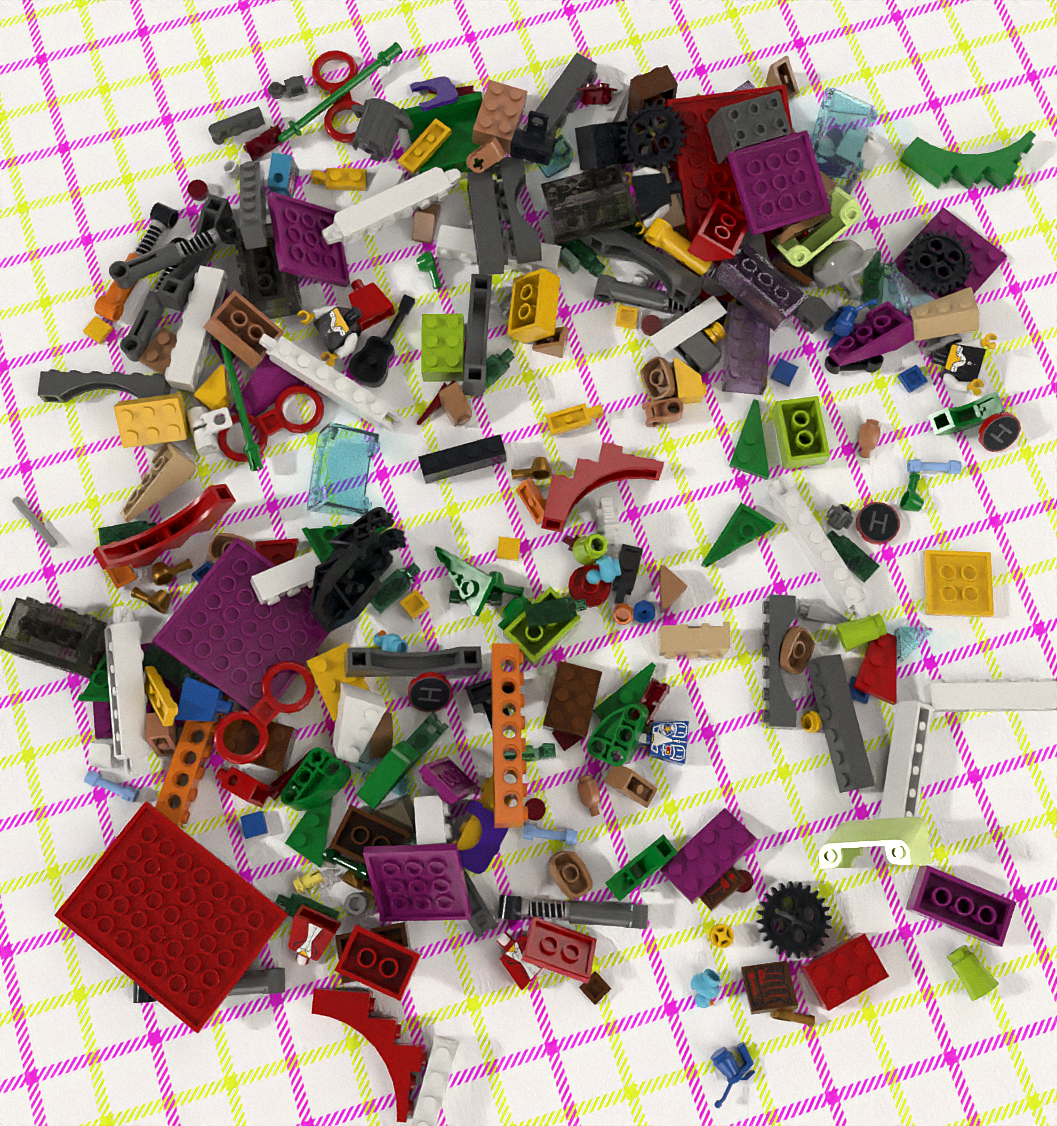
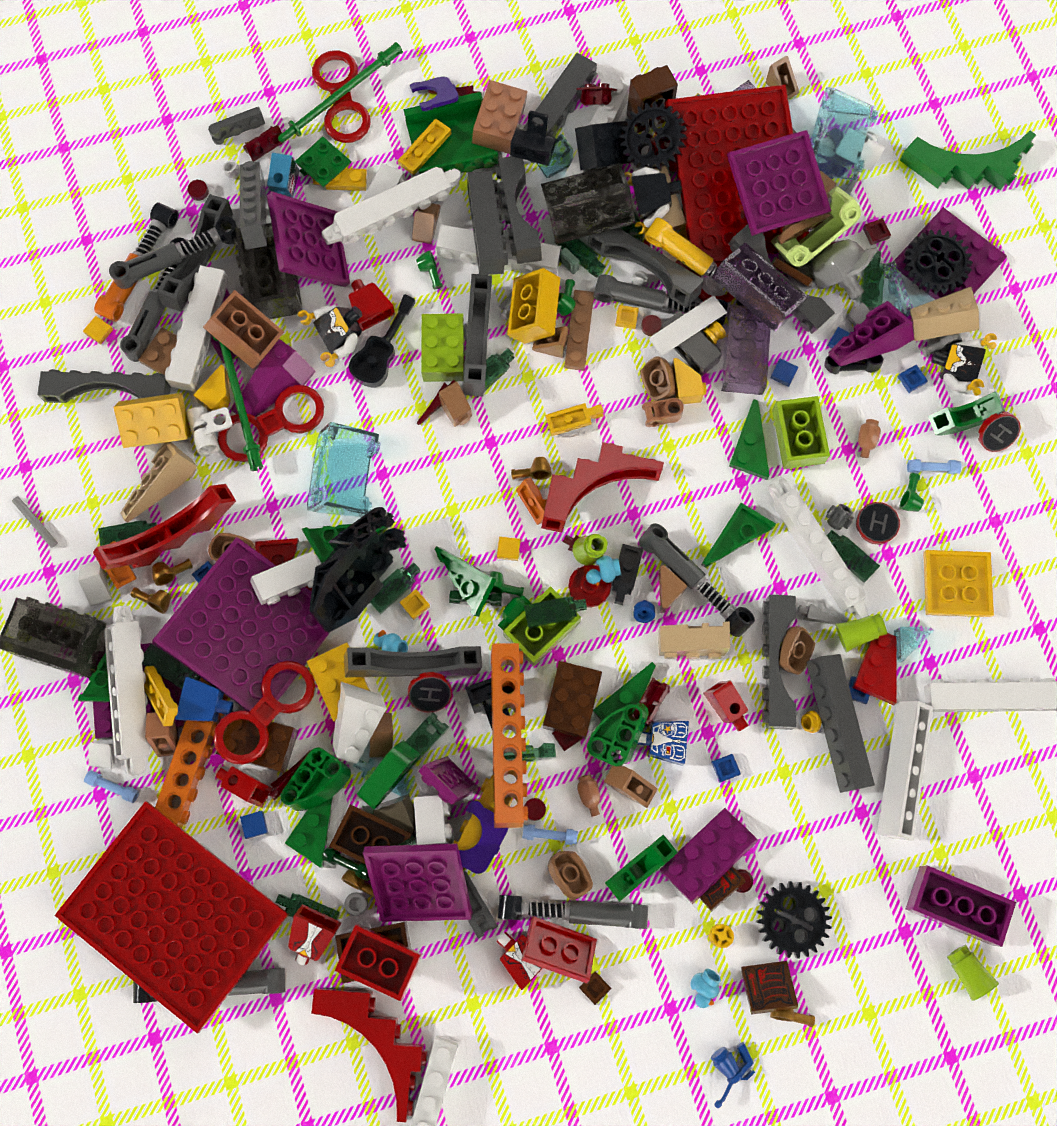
(94, 583): none -> white slope
(293, 87): dark grey plate -> none
(308, 881): light yellow pin -> none
(322, 162): none -> green hinge
(329, 382): white hinge -> none
(378, 127): dark grey container -> none
(462, 458): black brick -> none
(489, 153): nougat piece -> none
(565, 302): none -> green bar
(579, 330): none -> medium nougat plate
(607, 519): white gear -> none
(622, 613): orange plate -> none
(656, 541): none -> piece
(719, 233): red slope -> none
(721, 697): none -> red torso
(726, 768): none -> blue tile
(747, 124): dark grey container -> none
(843, 319): blue piece -> none
(843, 971): red brick -> none
(876, 231): none -> dark red plate
(903, 837): yellowish green windscreen -> none

